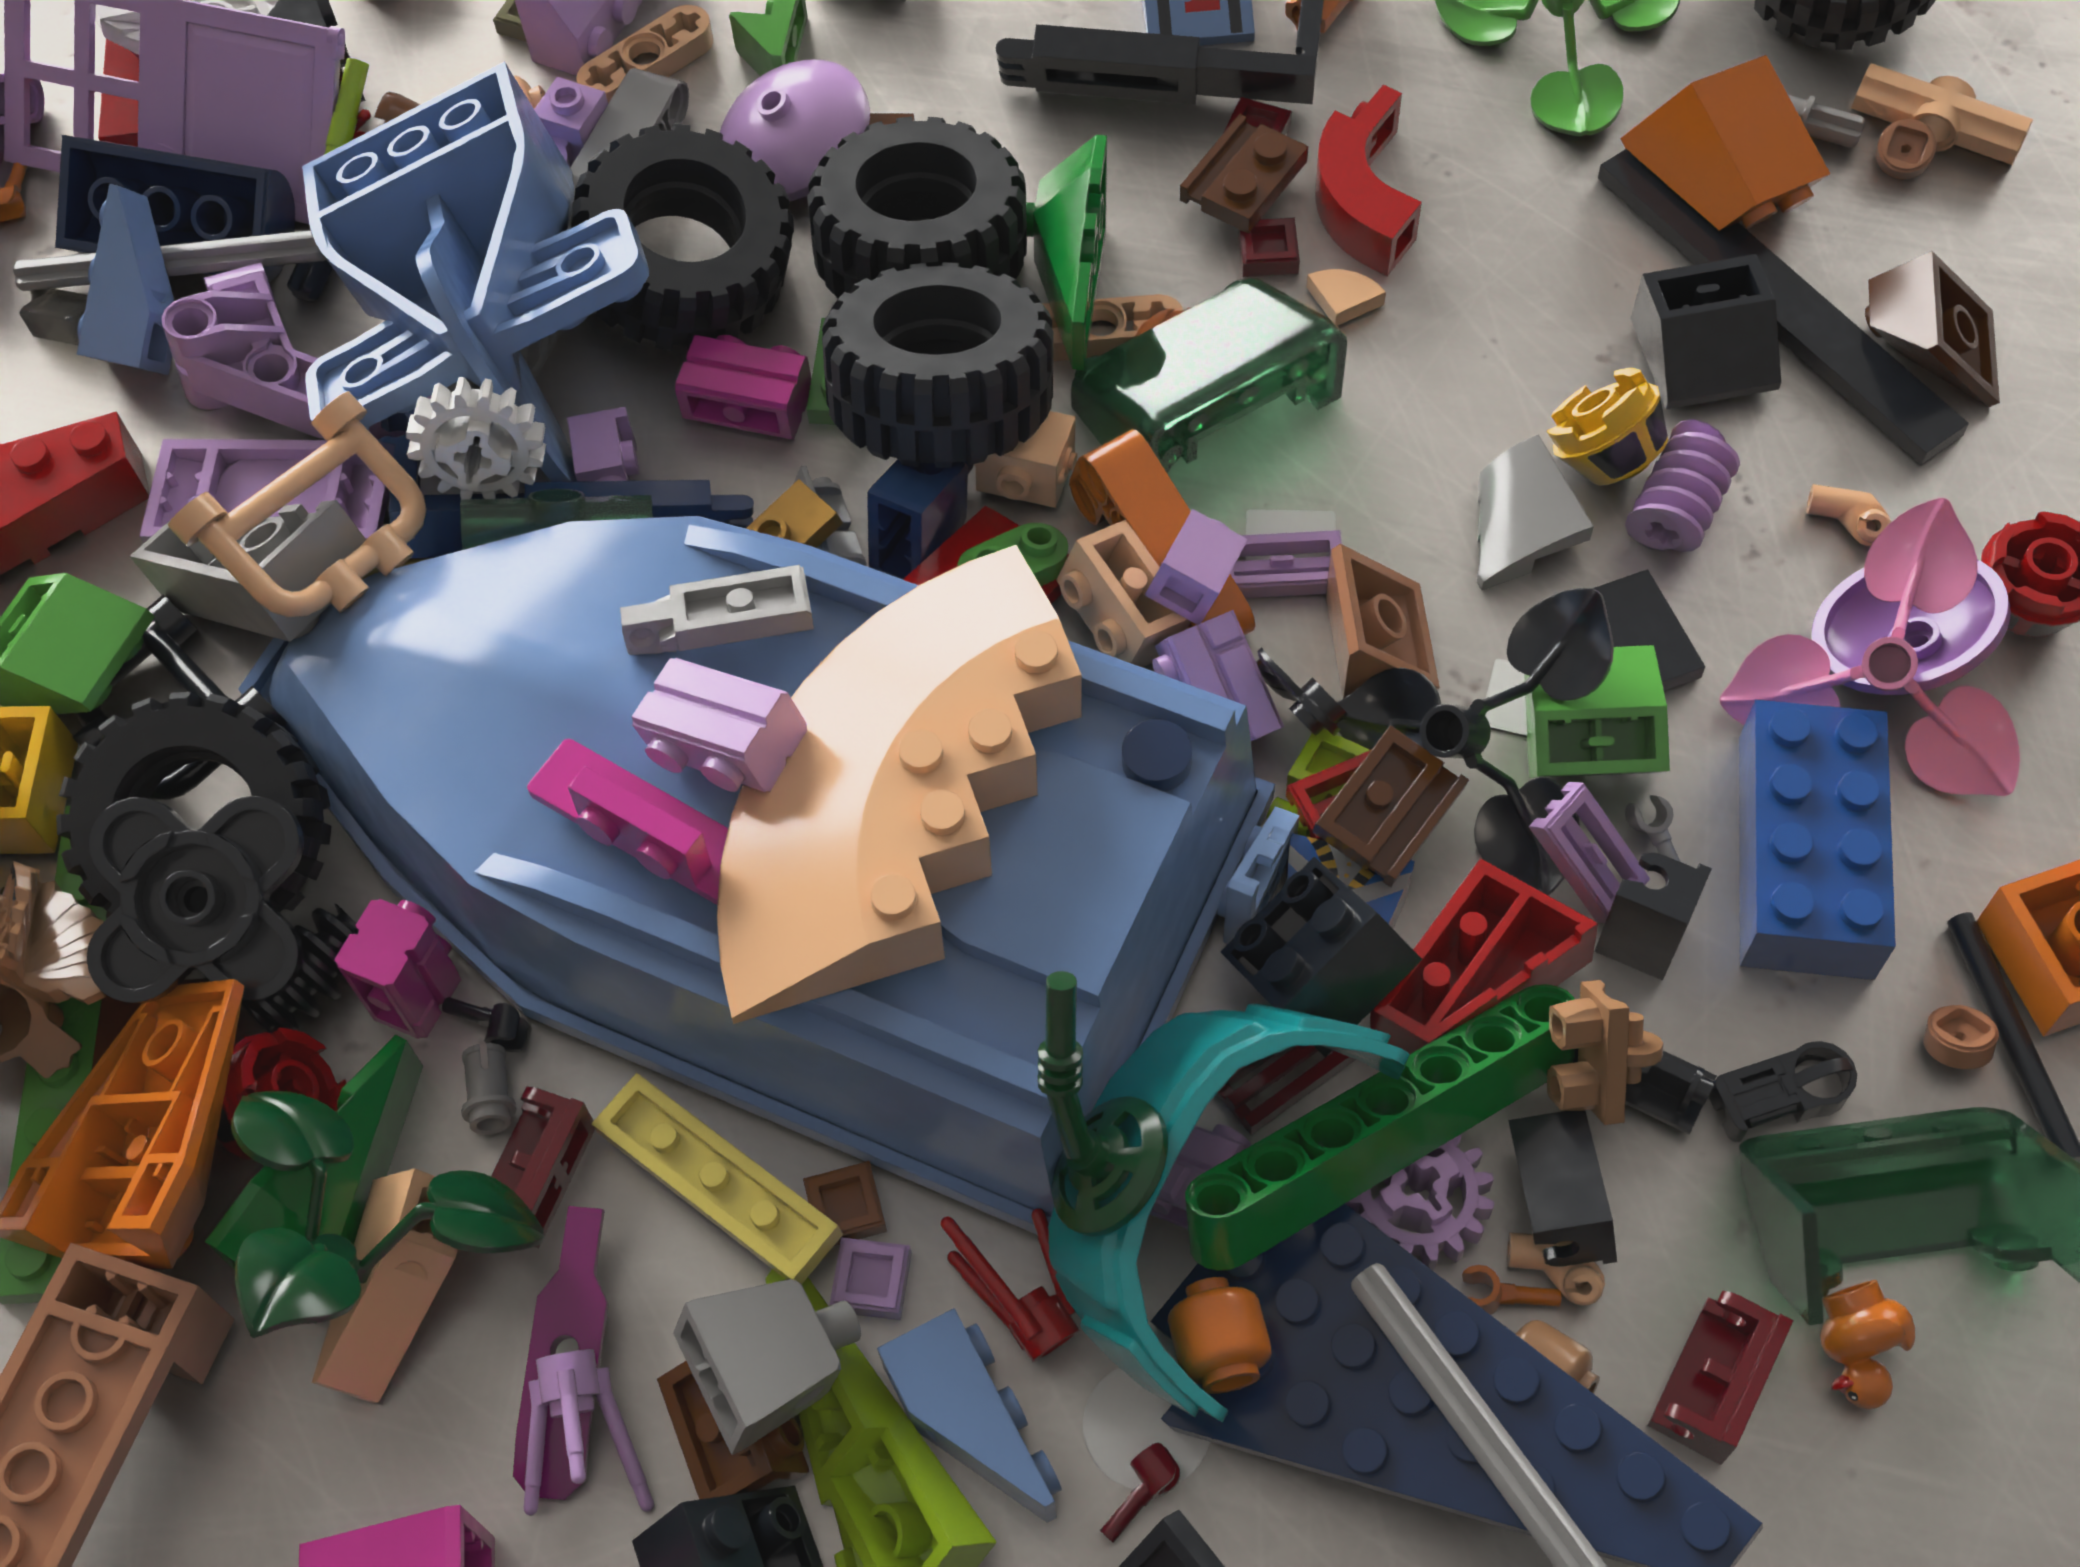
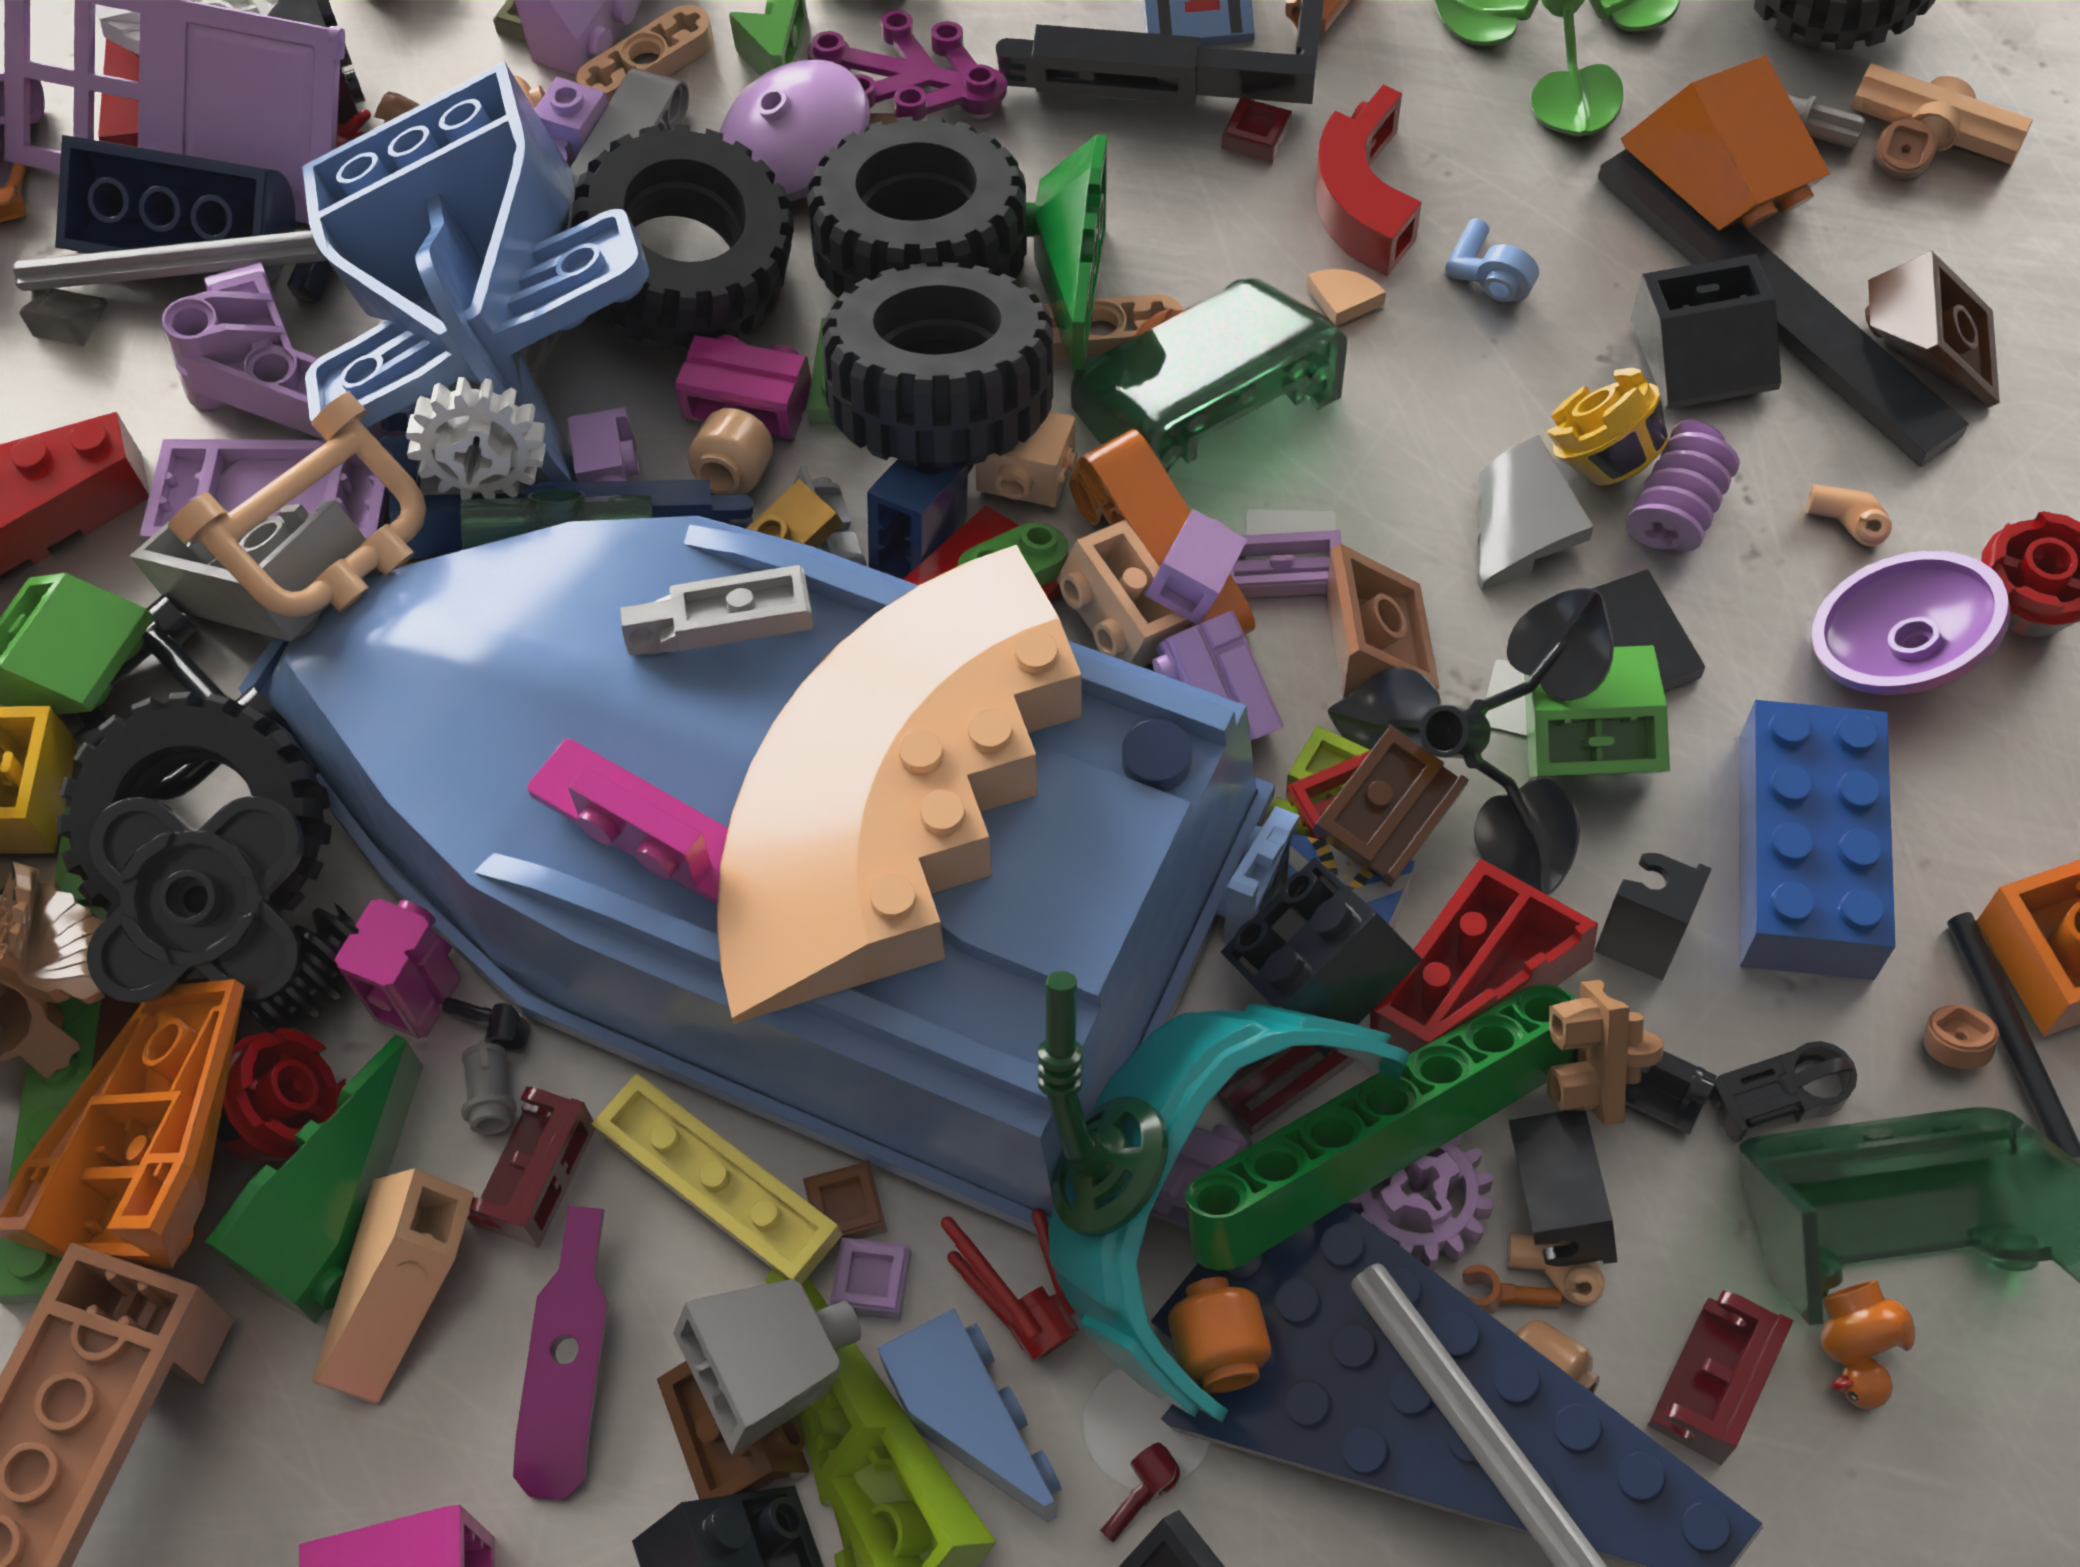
(127, 288): medium blue slope -> none
(317, 1278): dark green plant -> none
(347, 106): lime piece -> none
(568, 1386): lavender plant -> none
(718, 726): lavender brick -> none
(730, 451): none -> light nougat head
(972, 86): none -> magenta plant
(1244, 173): reddish brown plate -> none
(1270, 248): dark red tile -> none
(1312, 705): black plate -> none
(1503, 272): none -> light blue plate
(1586, 864): lavender tile -> none
(1658, 828): light grey hand -> none
(1924, 563): bright pink plant -> none

